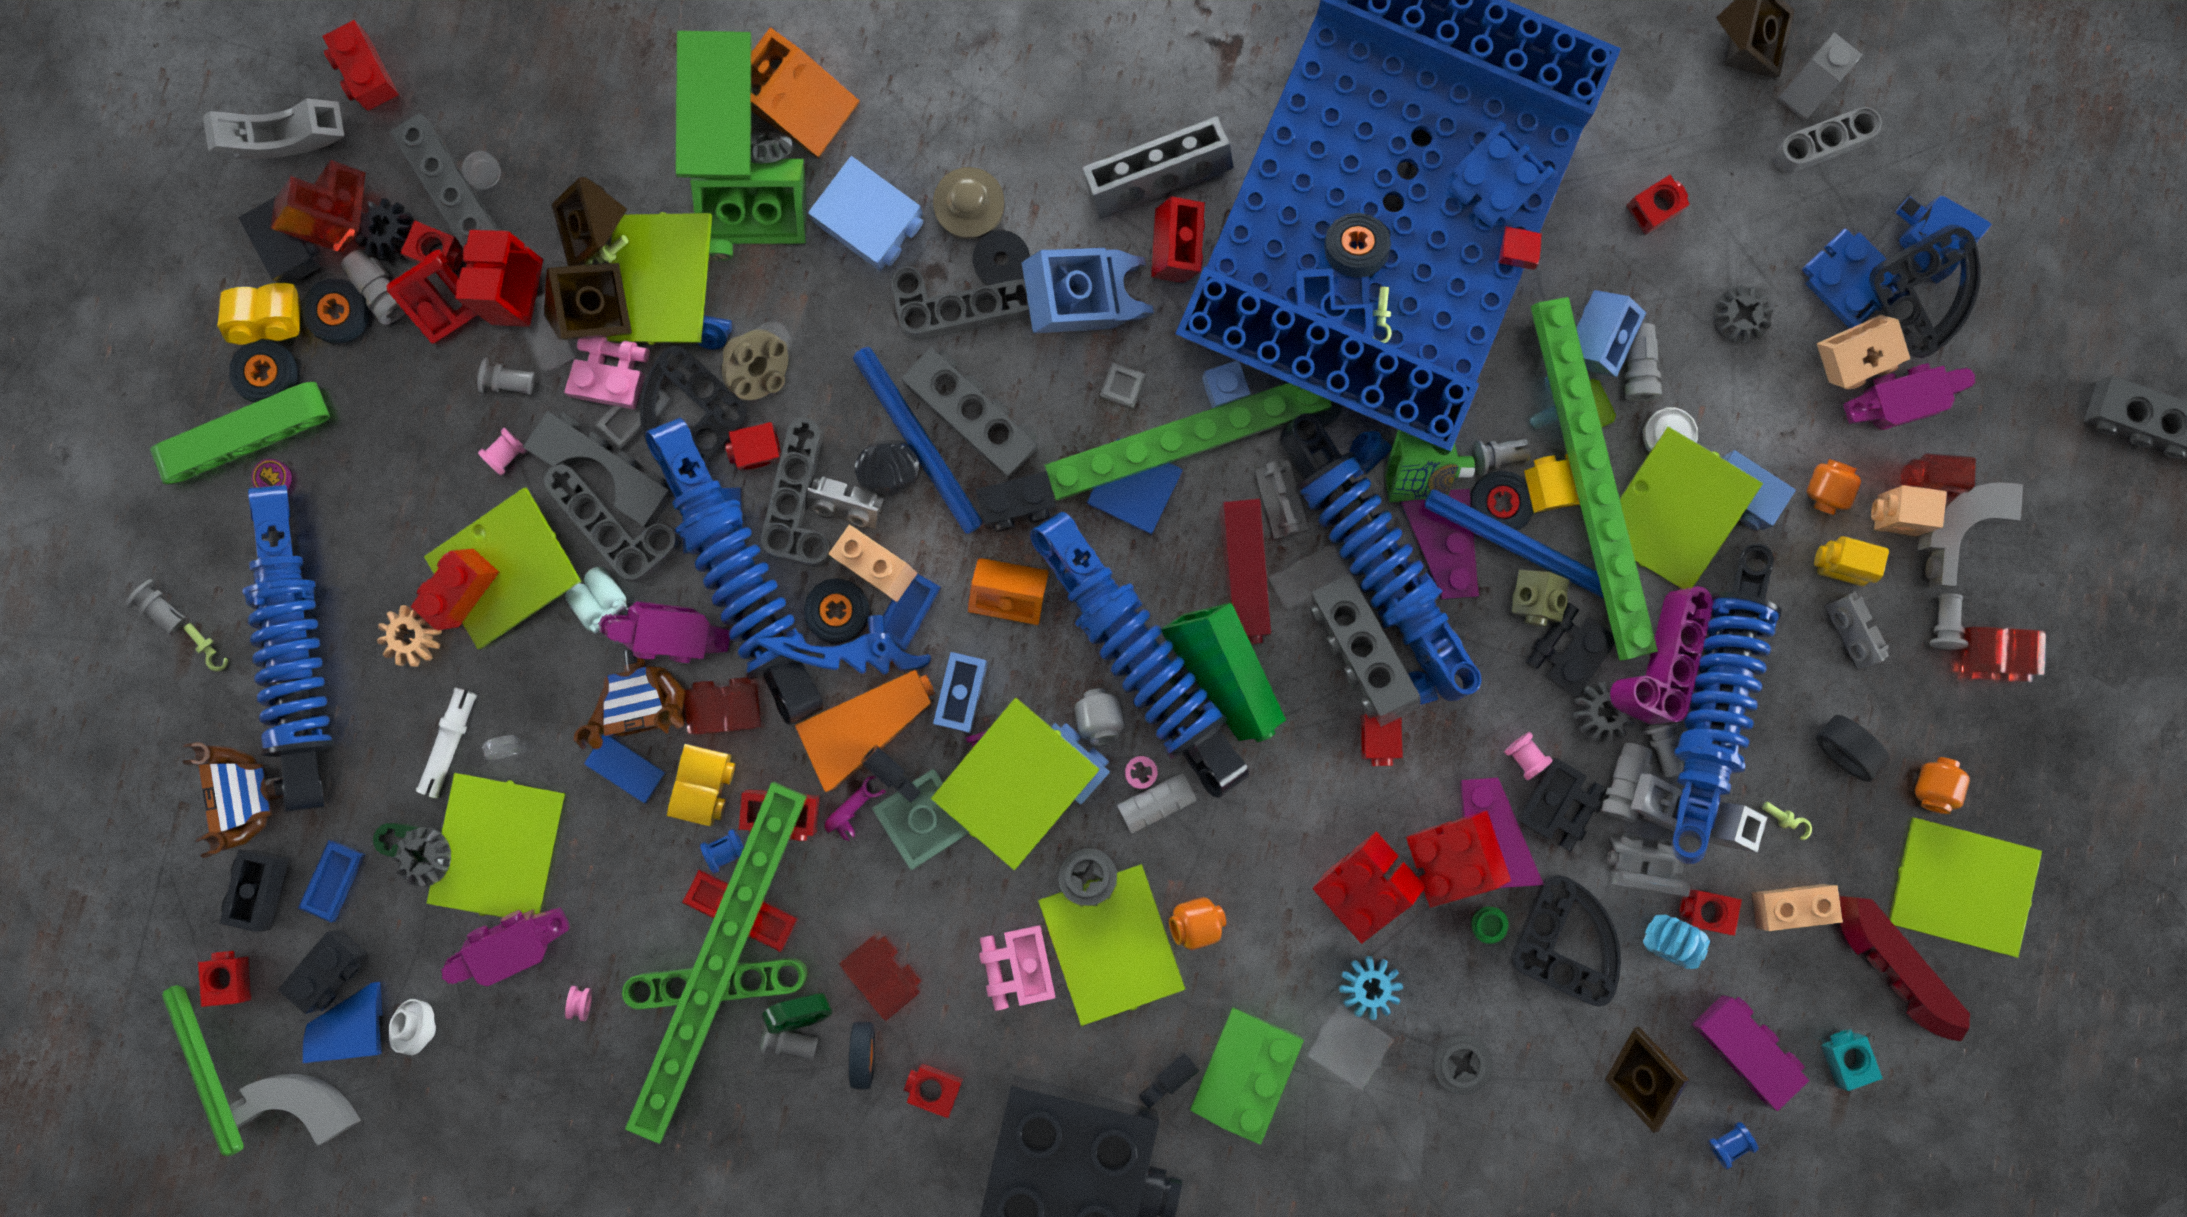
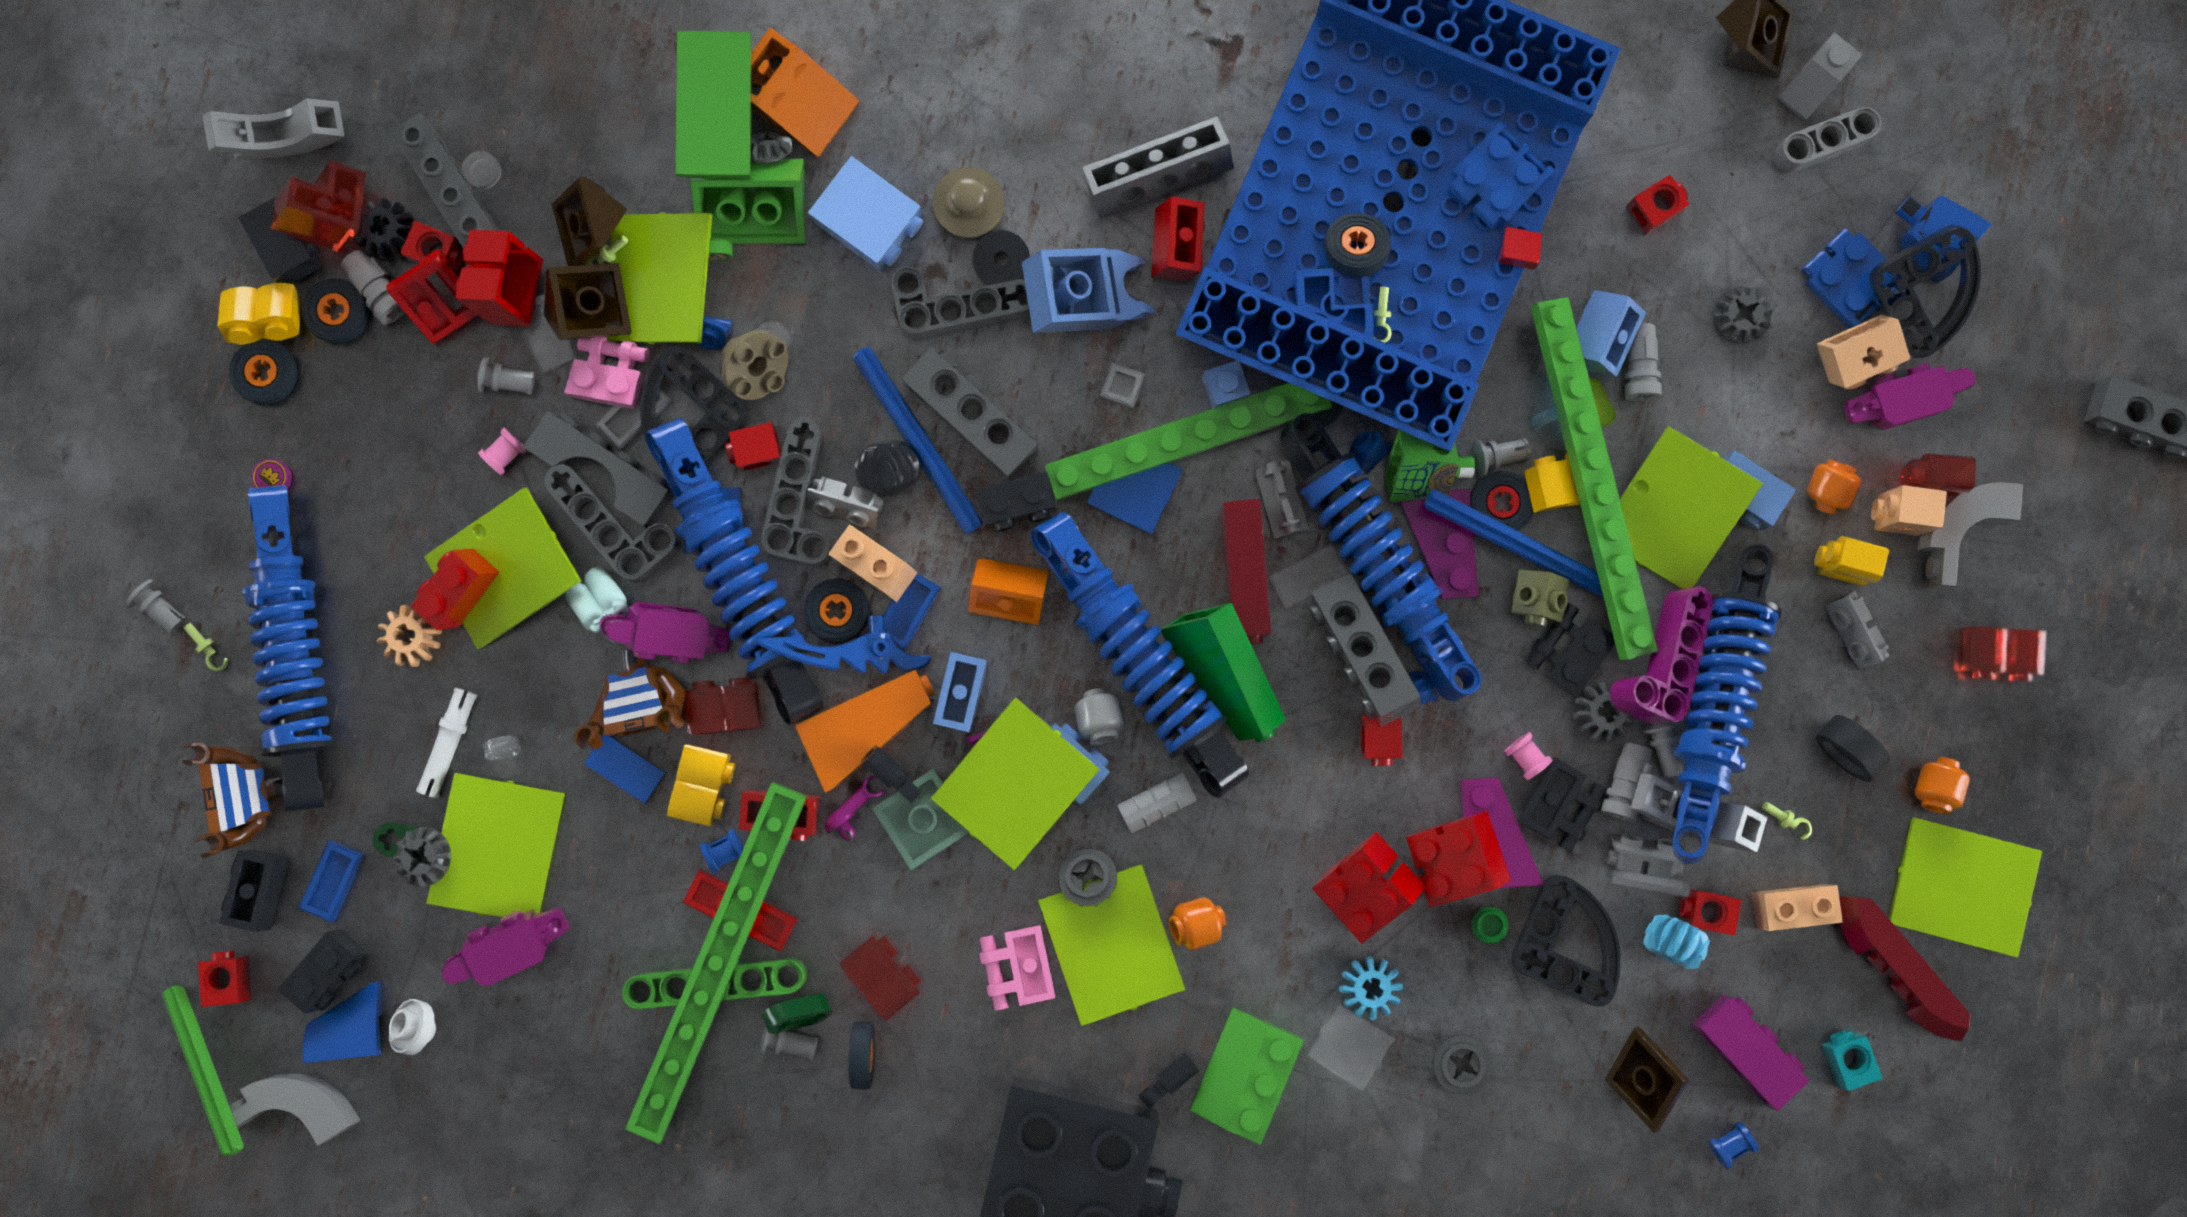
(239, 433): bright green beam -> none
(360, 65): red brick -> none
(578, 1003): bright pink bush -> none
(949, 1084): red brick -> none
(1146, 762): bright pink bush -> none
(1672, 417): white plate -> none
(1949, 623): light grey pin -> none

